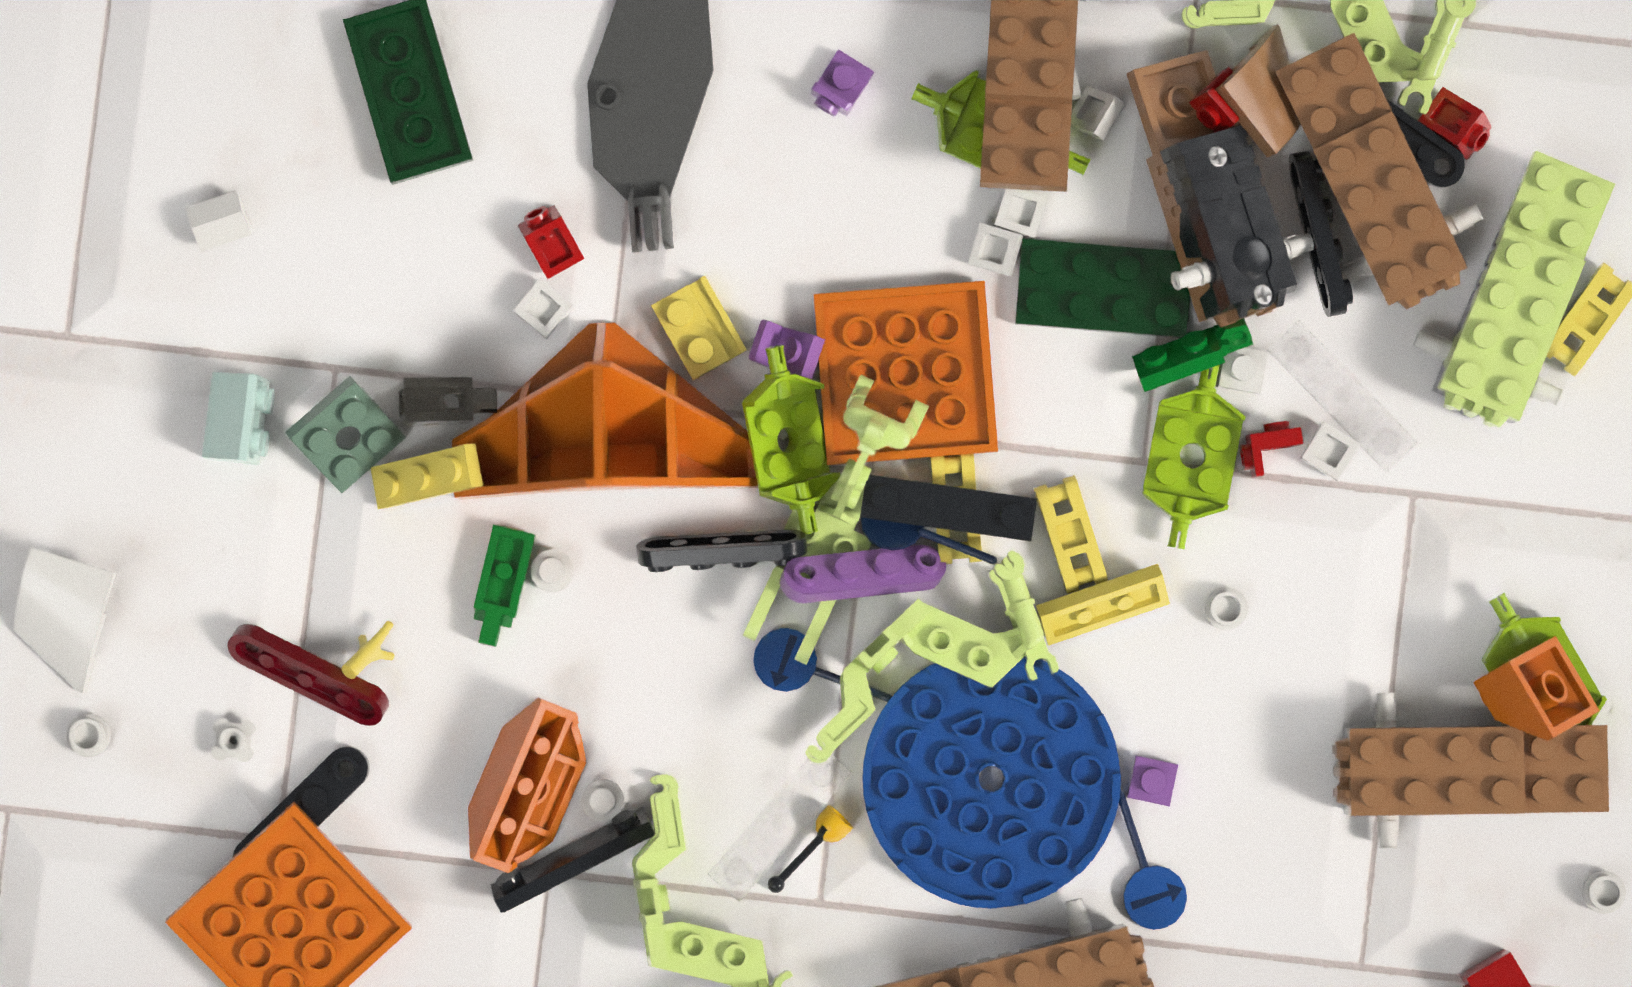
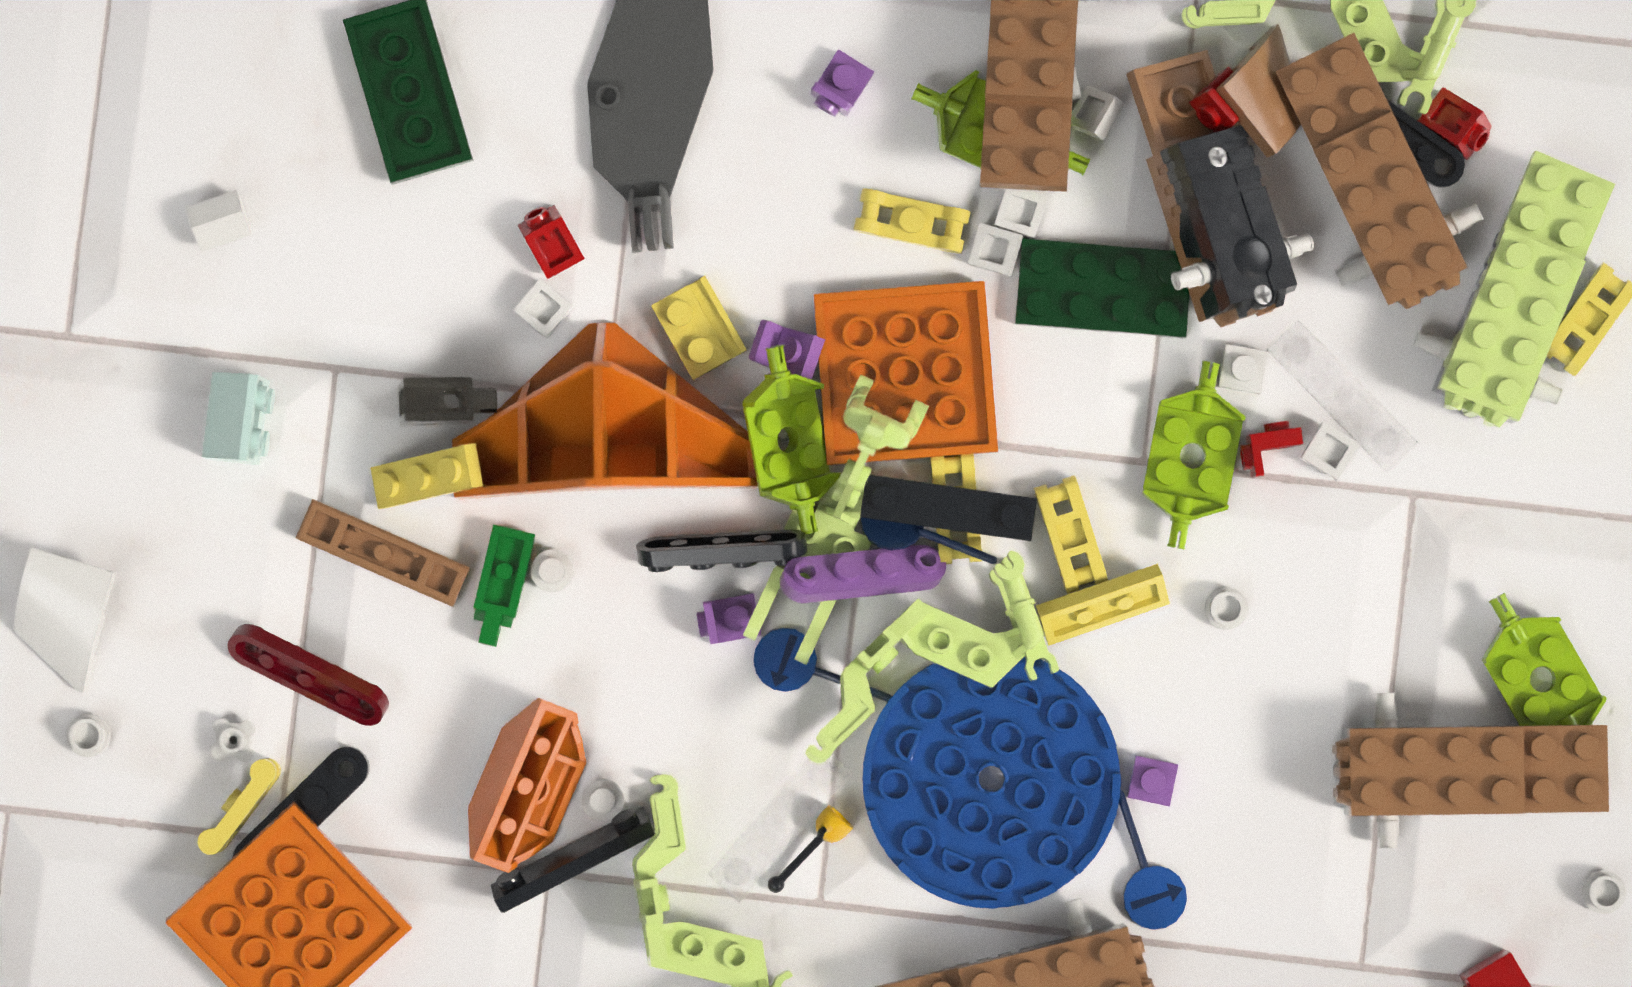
(240, 806): none -> light yellow plate
(341, 408): sand green piece -> none
(368, 652): light yellow bar -> none
(383, 553): none -> medium nougat plate
(726, 618): none -> medium lavender bracket
(911, 221): none -> light yellow plate
(1190, 354): green hinge -> none
(1315, 219): black plate -> none
(1537, 692): orange slope -> none

